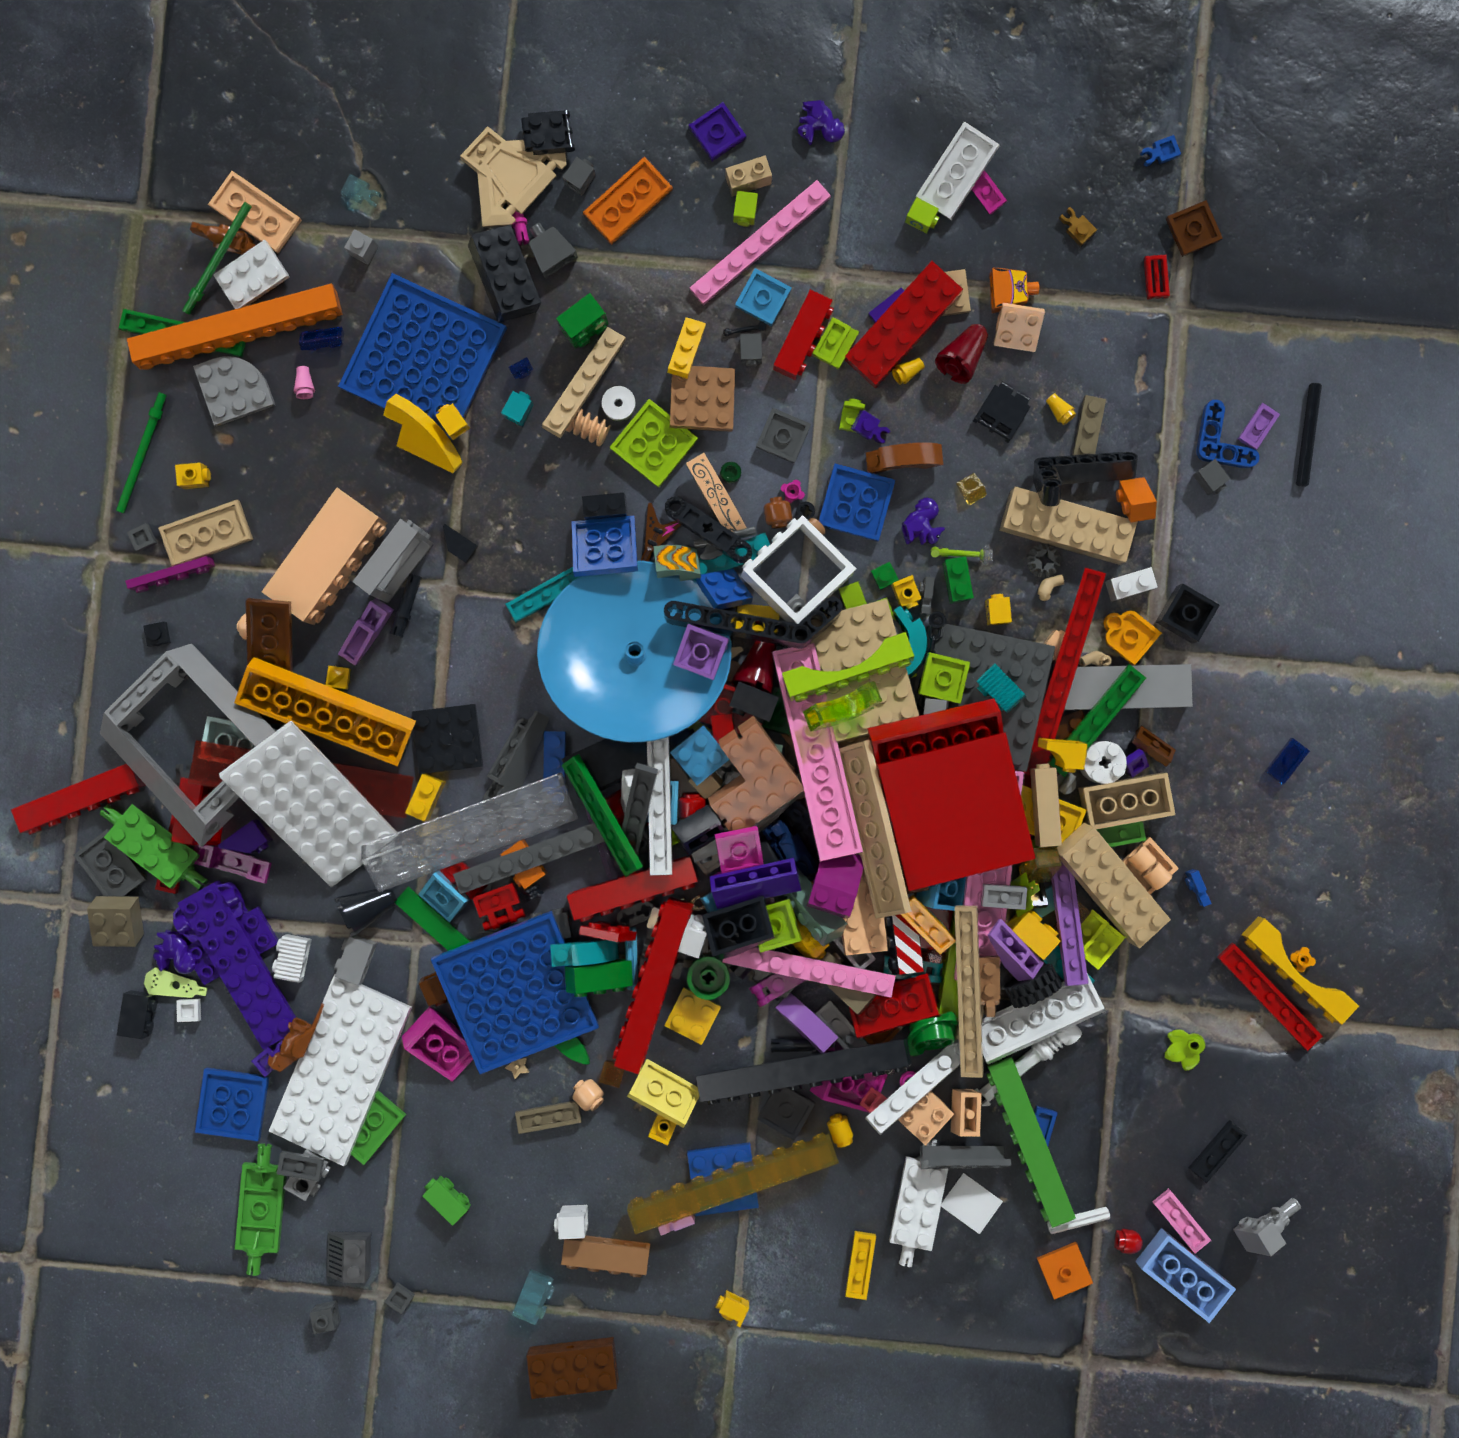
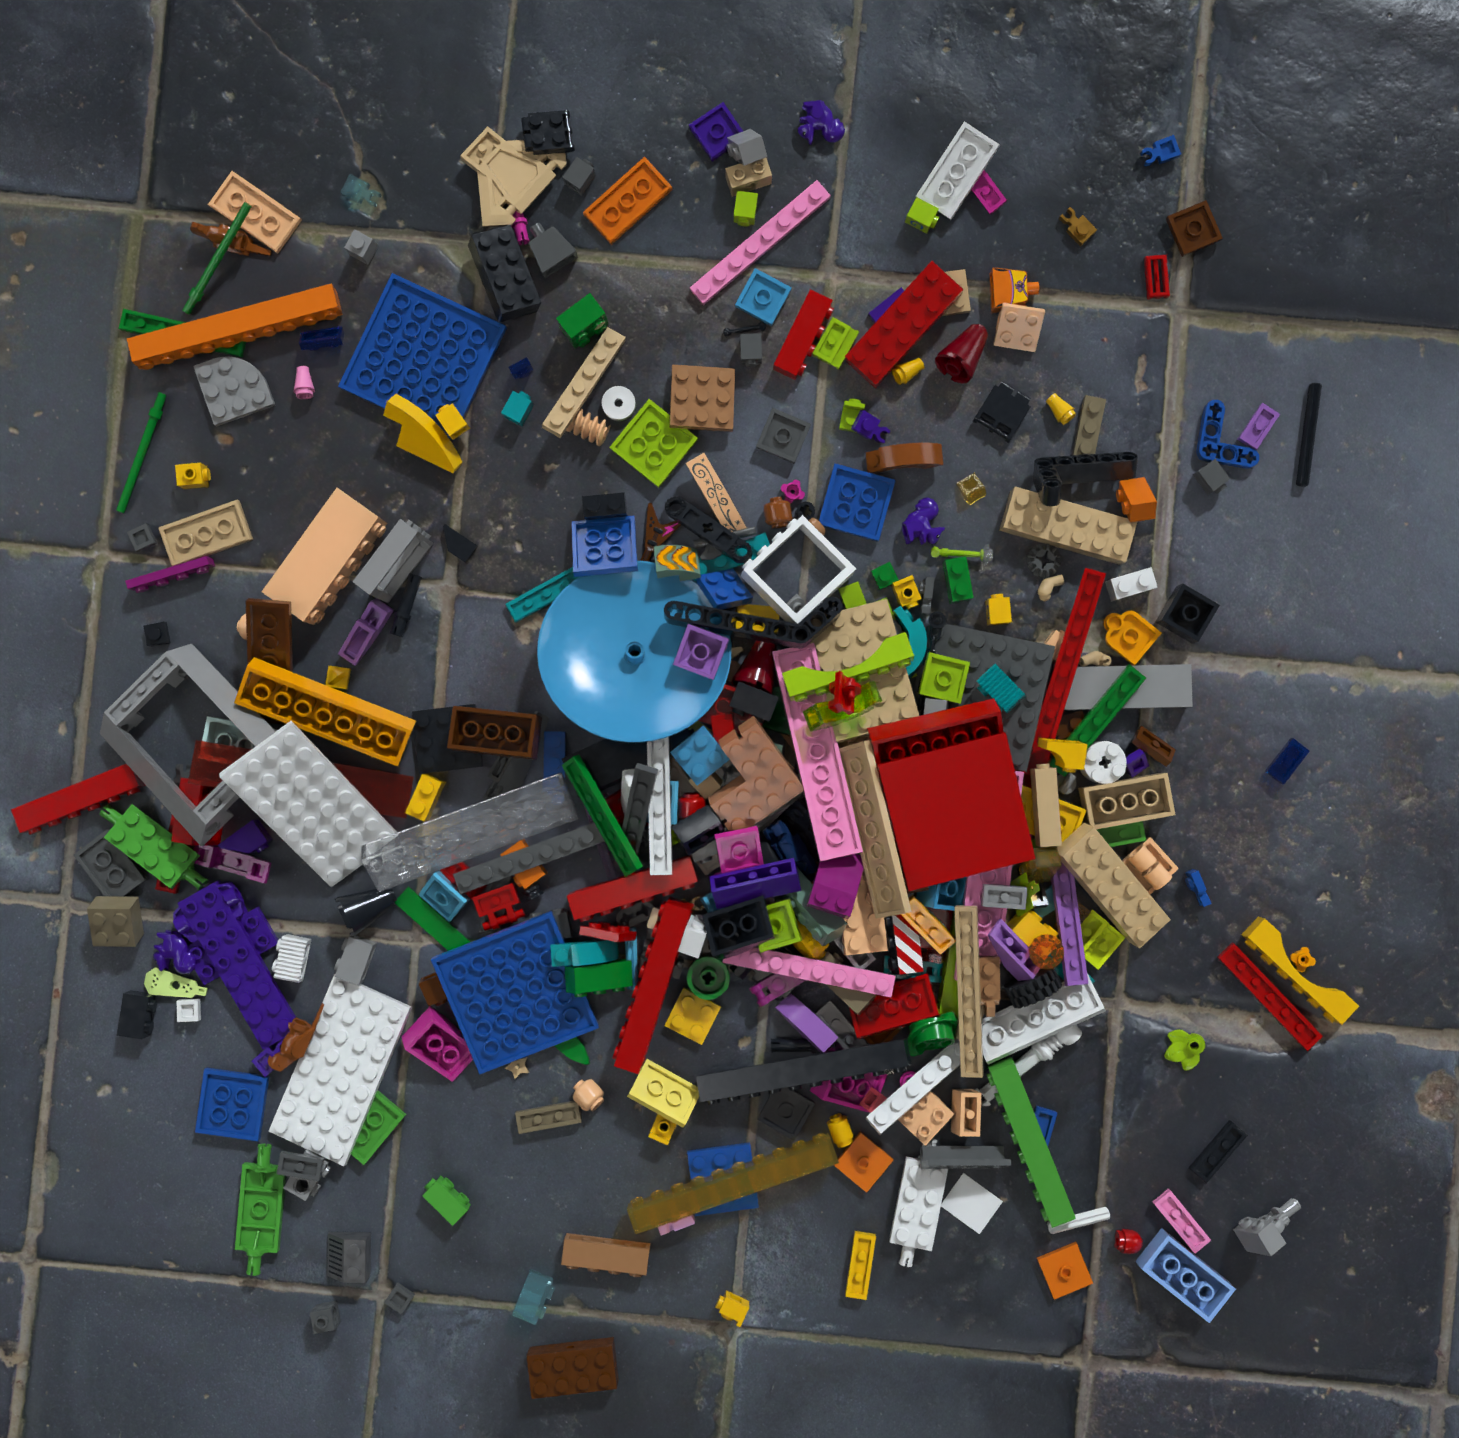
(251, 275): white plate -> none
(494, 732): none -> reddish brown brick
(572, 1222): white brick -> none
(611, 1075): clear orange plate -> none
(686, 348): yellow plate -> none
(730, 472): dark green tile -> none
(746, 147): none -> light grey brick
(844, 693): none -> red hips
(863, 1162): none -> orange plate
(1056, 951): none -> clear orange gear

